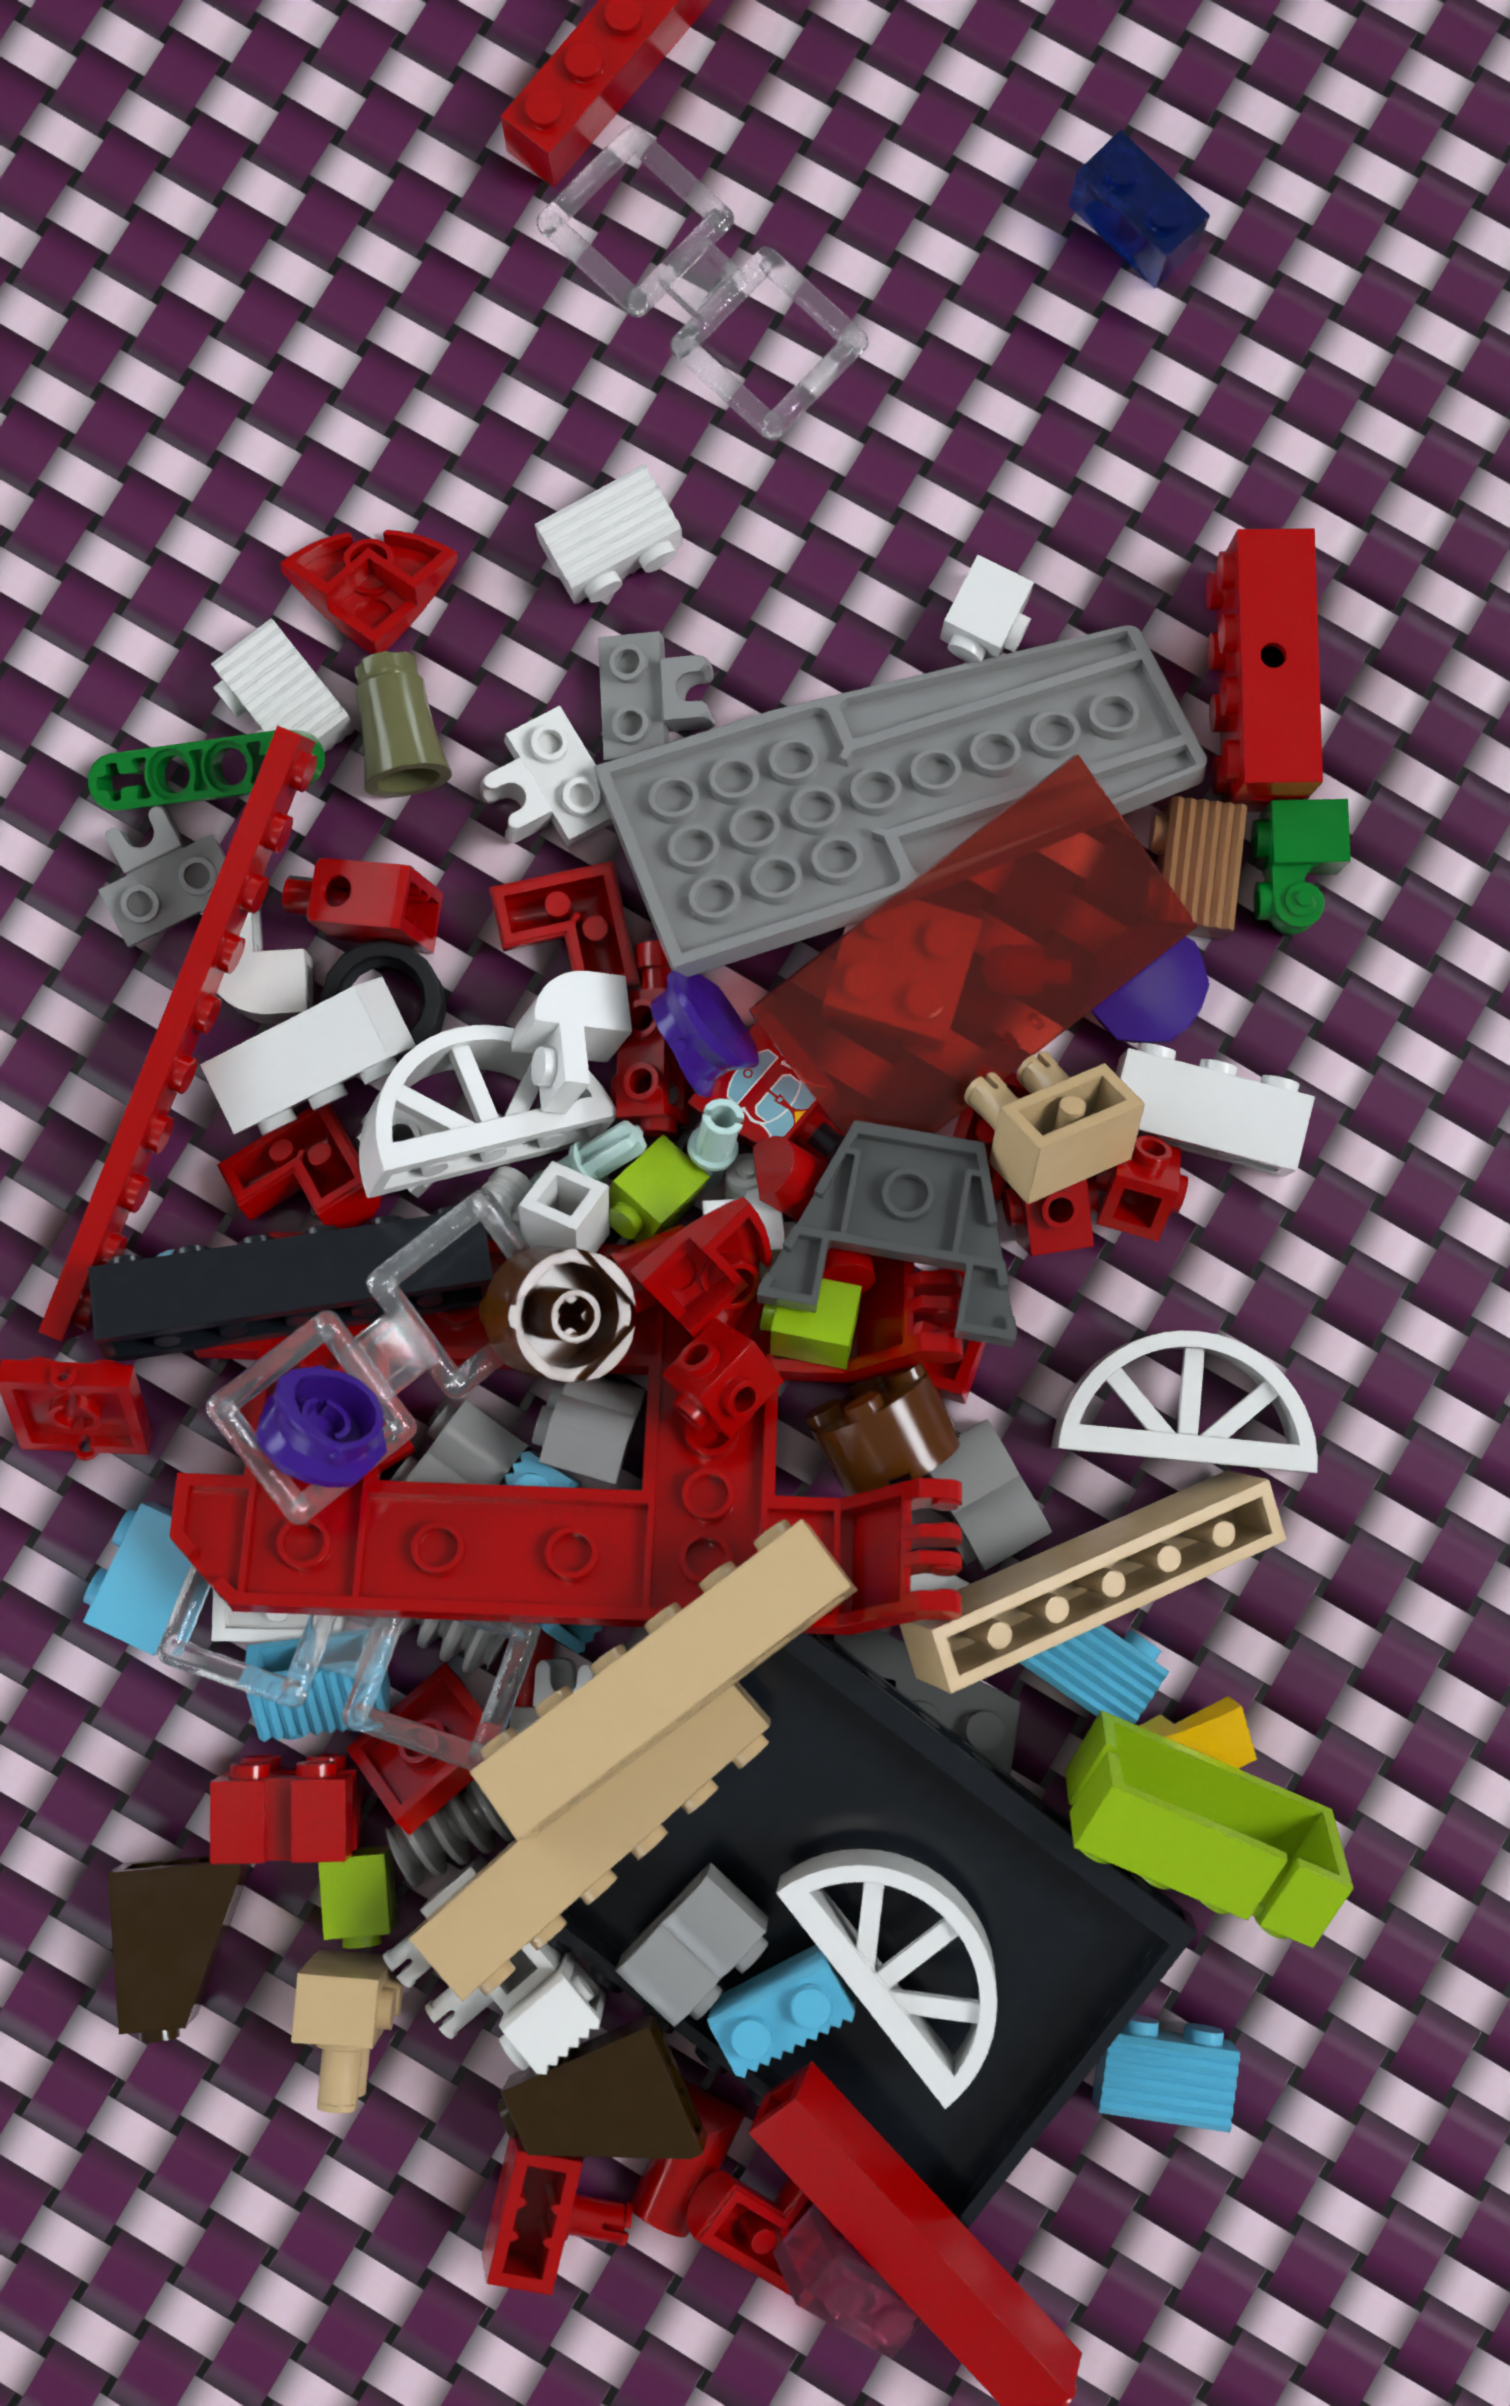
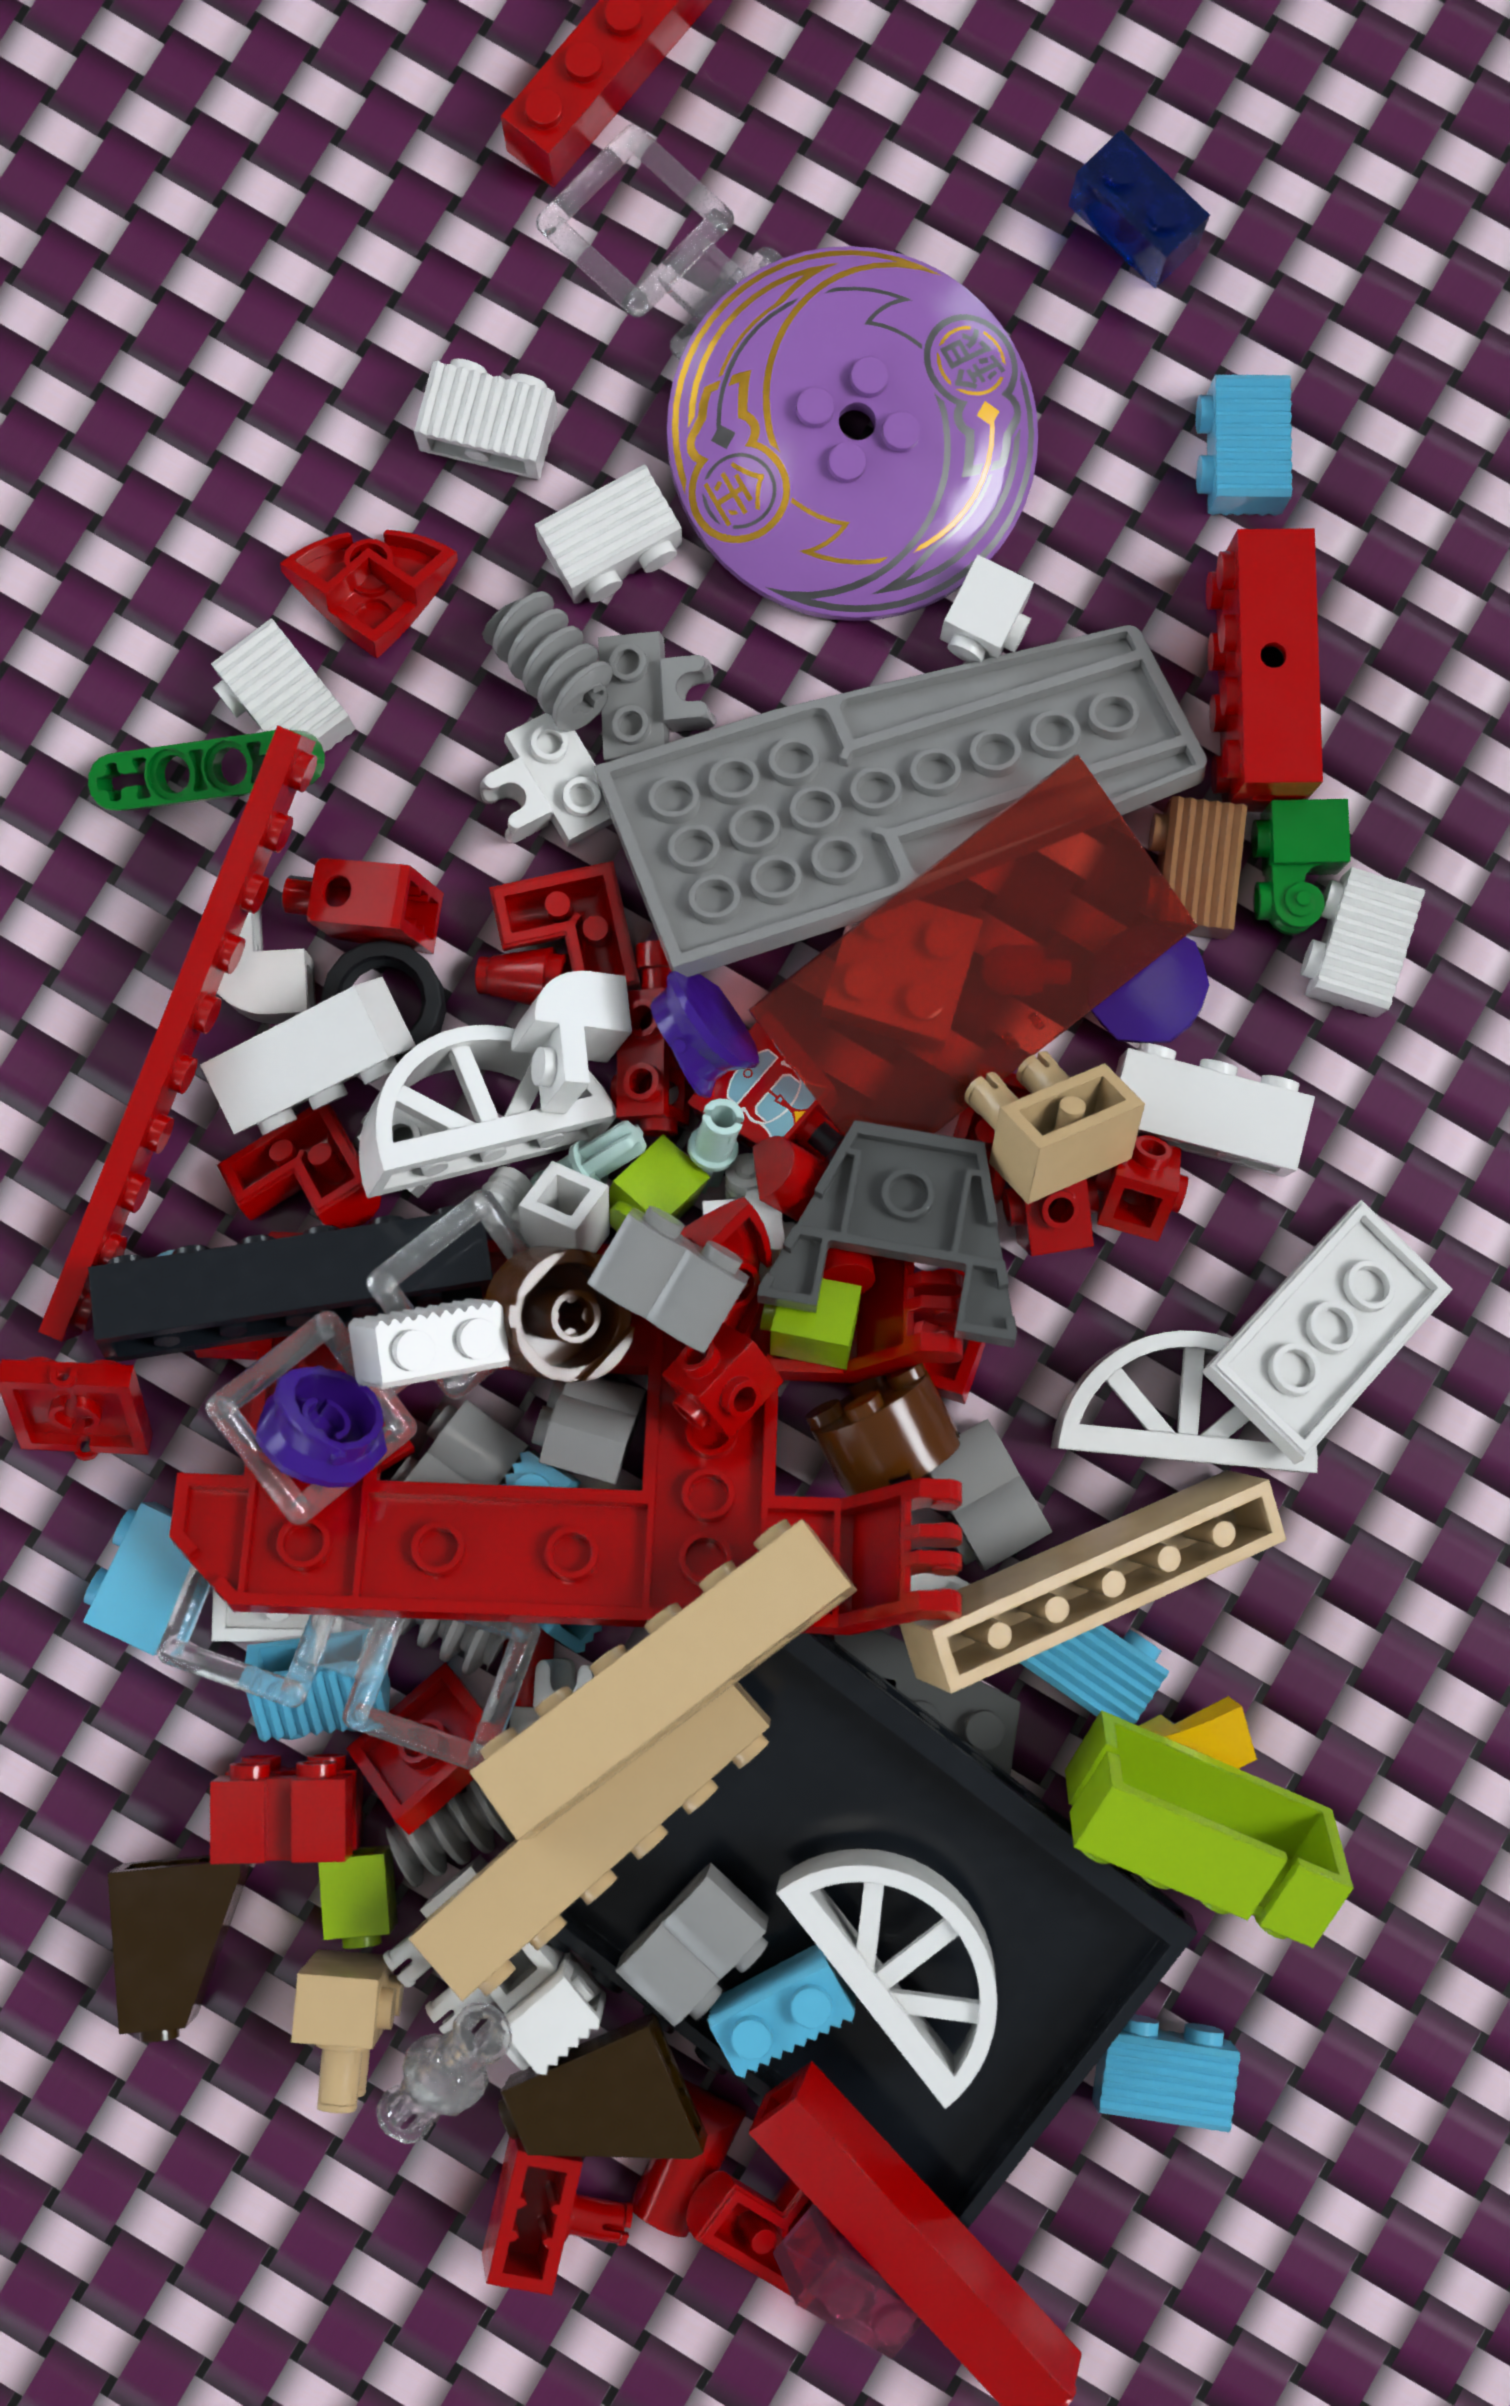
(163, 880): light grey plate -> none
(397, 728): olive plant -> none
(428, 1343): none -> white brick
(444, 2073): none -> clear piece
(486, 418): none -> white brick
(519, 974): none -> red cone
(550, 659): none -> light grey piece
(669, 1277): none -> light grey brick
(834, 518): none -> medium lavender dish
(1246, 444): none -> medium azure brick
(1327, 1332): none -> white tile
(1362, 942): none -> white brick

